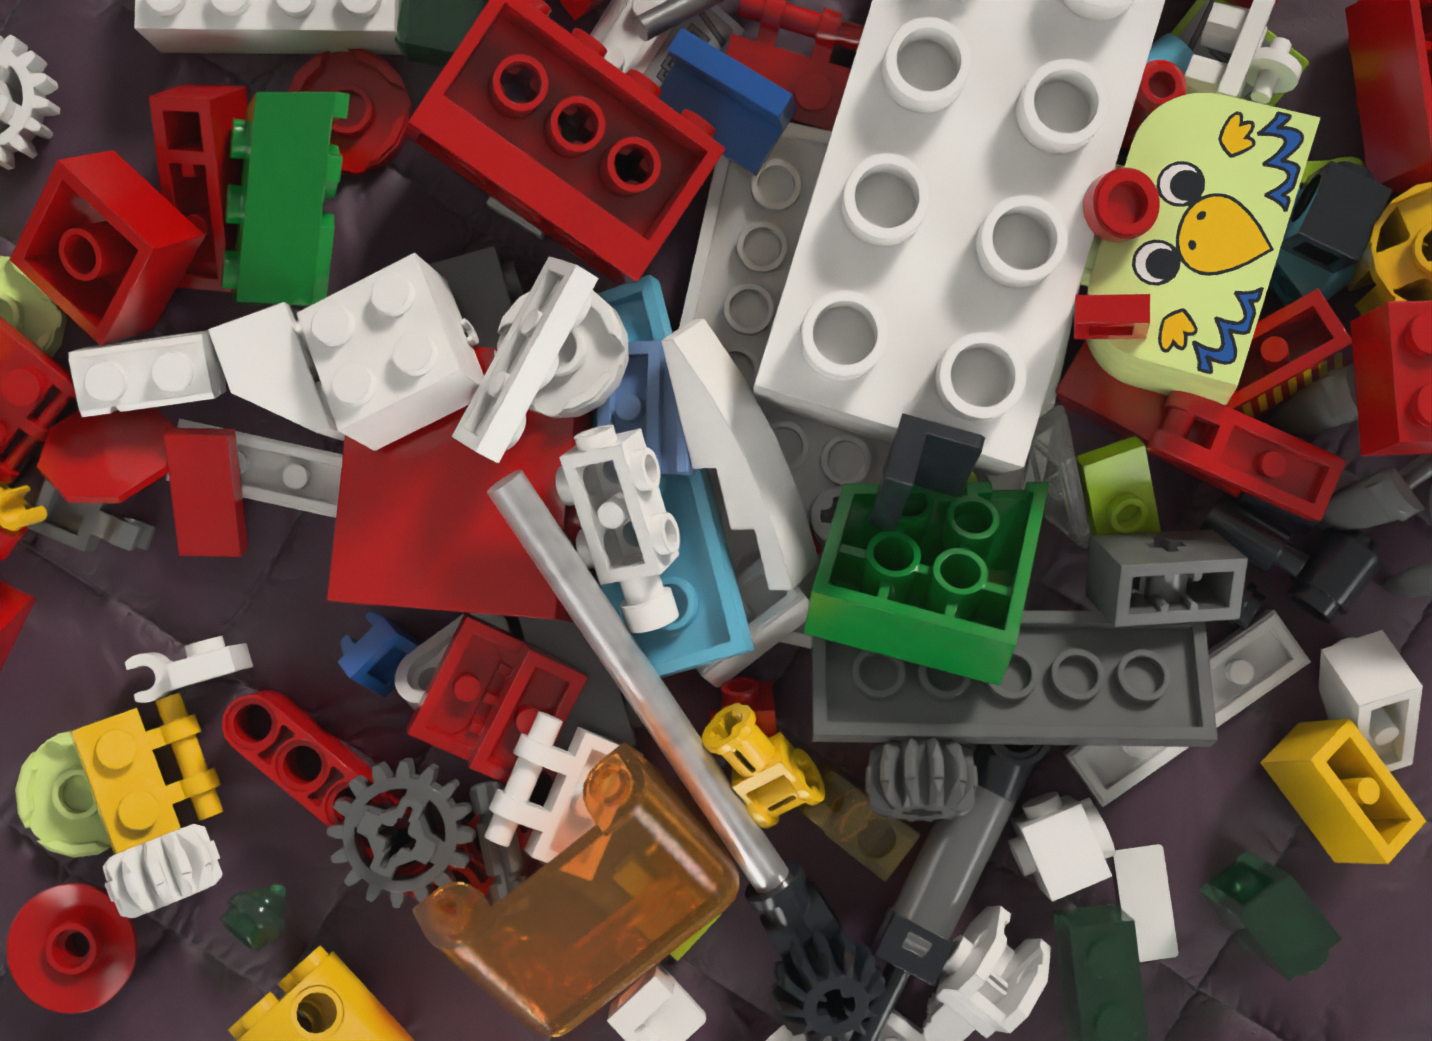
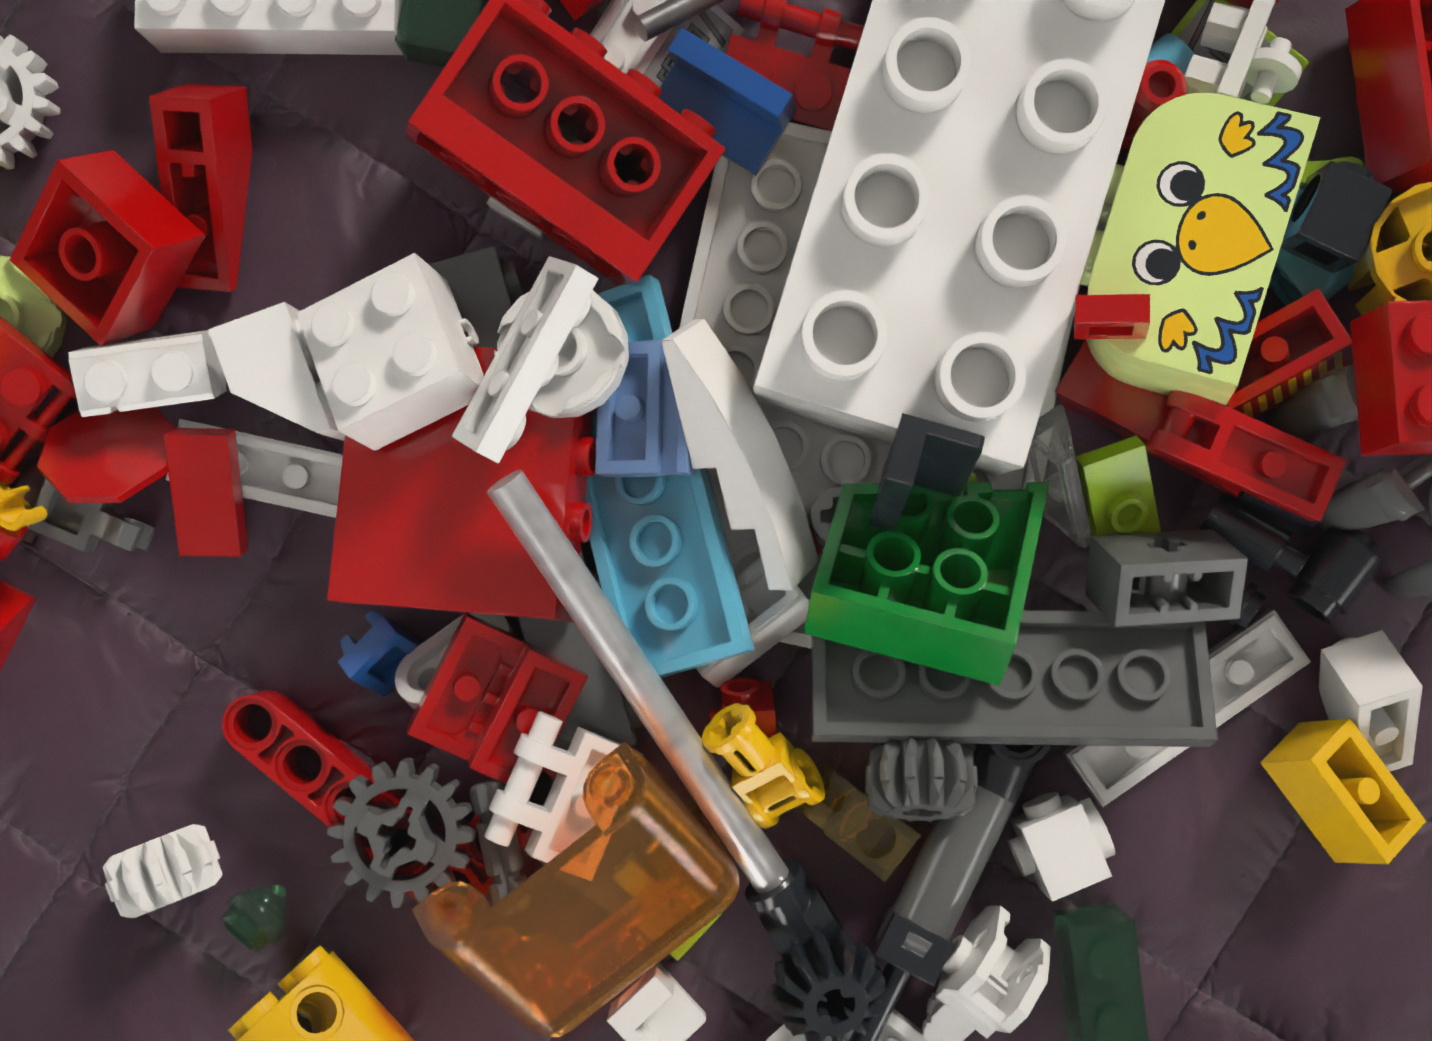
(48, 963): red dish -> none
(58, 801): yellowish green tile -> none
(127, 778): yellow plate -> none
(203, 662): white plate -> none
(278, 206): green wedge -> none
(376, 108): red tile -> none
(608, 506): white brick -> none
(1121, 205): red tile -> none
(1147, 900): white sticker -> none
(1271, 916): clear green brick -> none

